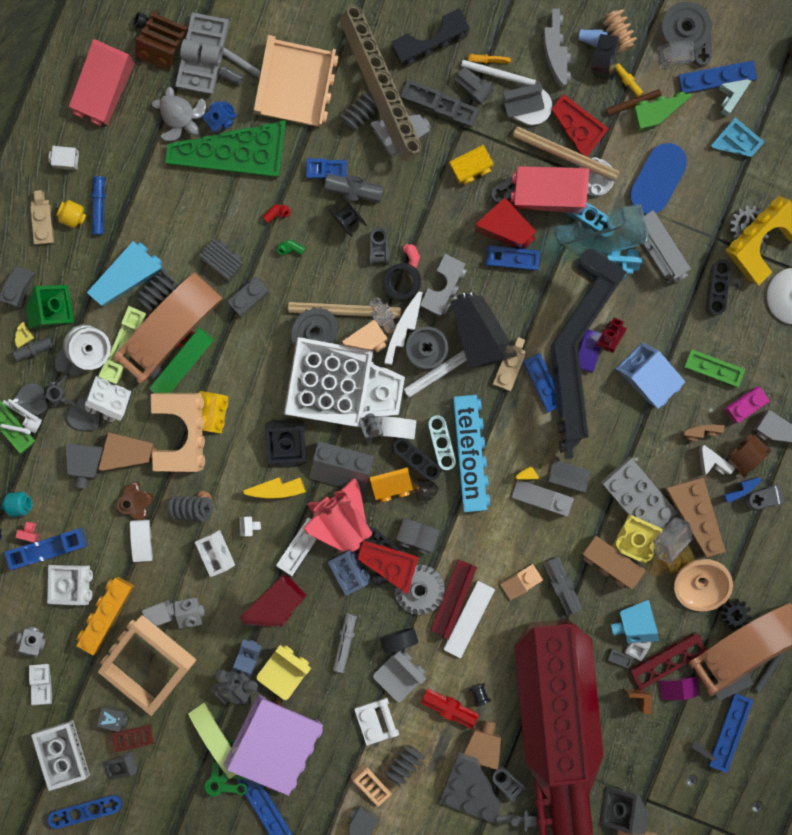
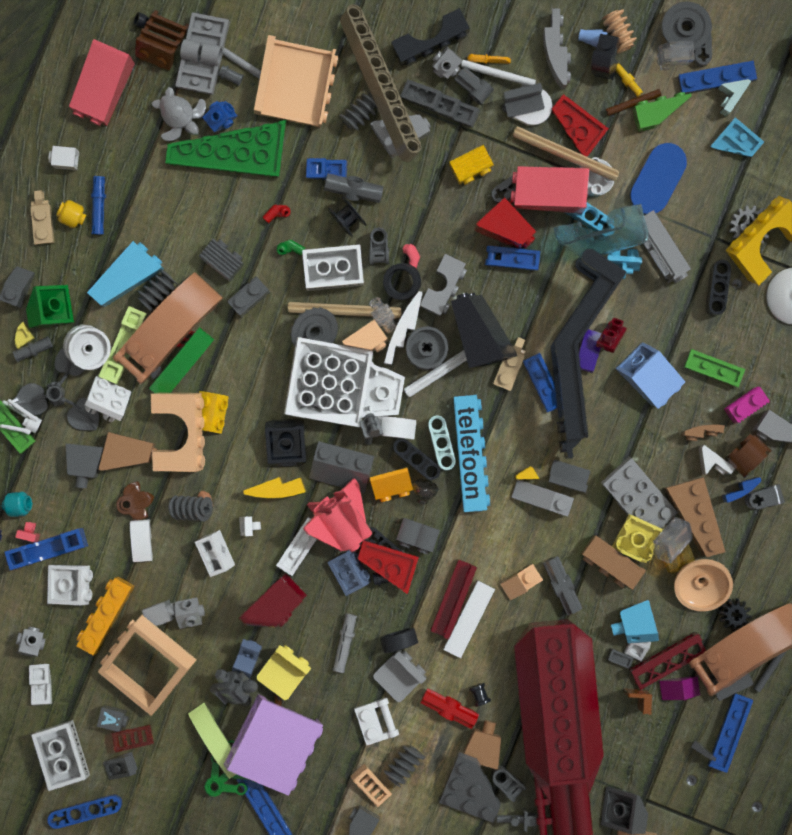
(333, 267): none -> white brick
(430, 599): light grey gear -> none
(440, 58): none -> light grey brick

